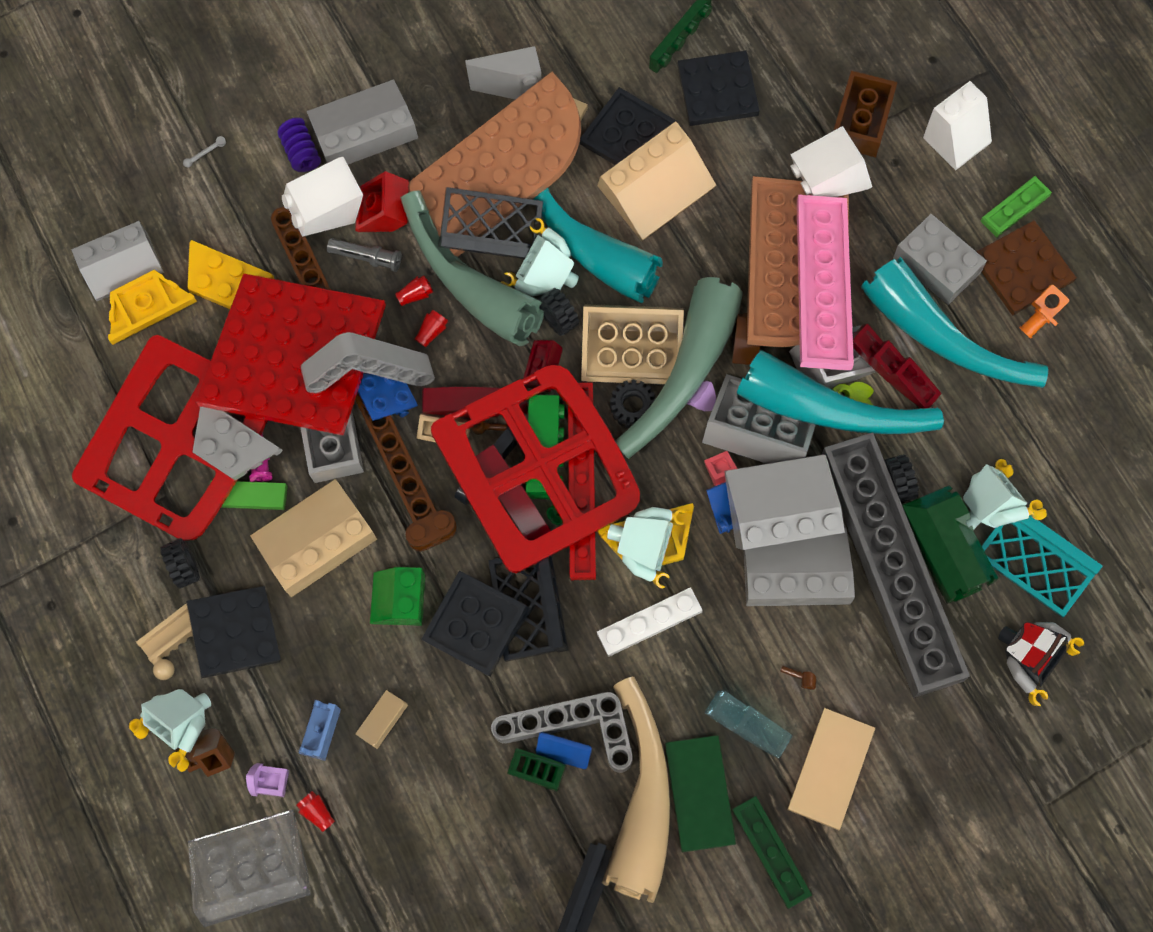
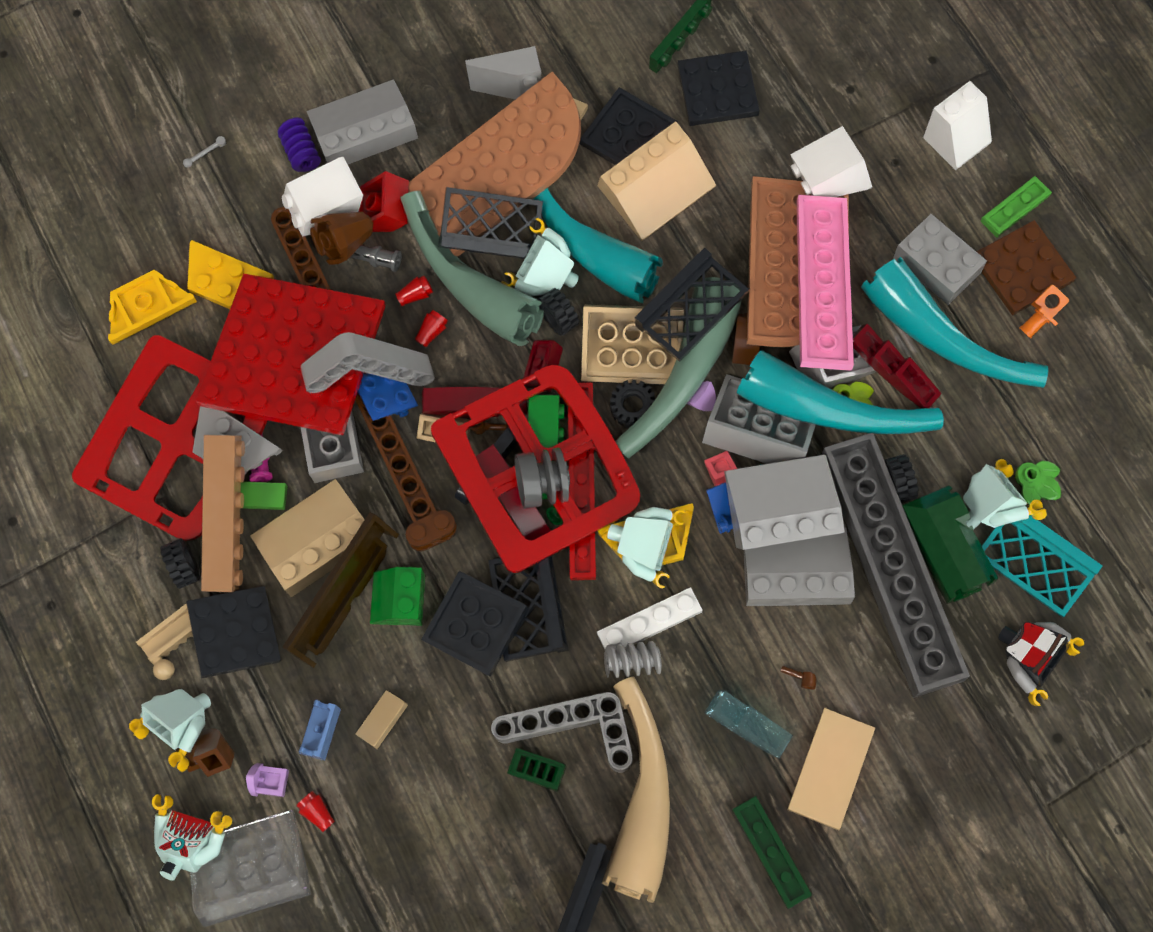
(116, 259): light grey slope -> none
(186, 840): none -> torso
(222, 513): none -> medium nougat brick
(338, 591): none -> dark brown slope
(340, 234): none -> reddish brown cone
(542, 478): none -> dark grey wheel
(563, 750): blue slope -> none
(632, 658): none -> light grey piece
(671, 295): none -> black fence
(700, 794): dark green tile -> none
(866, 110): reddish brown brick -> none
(1041, 483): none -> bright green plate

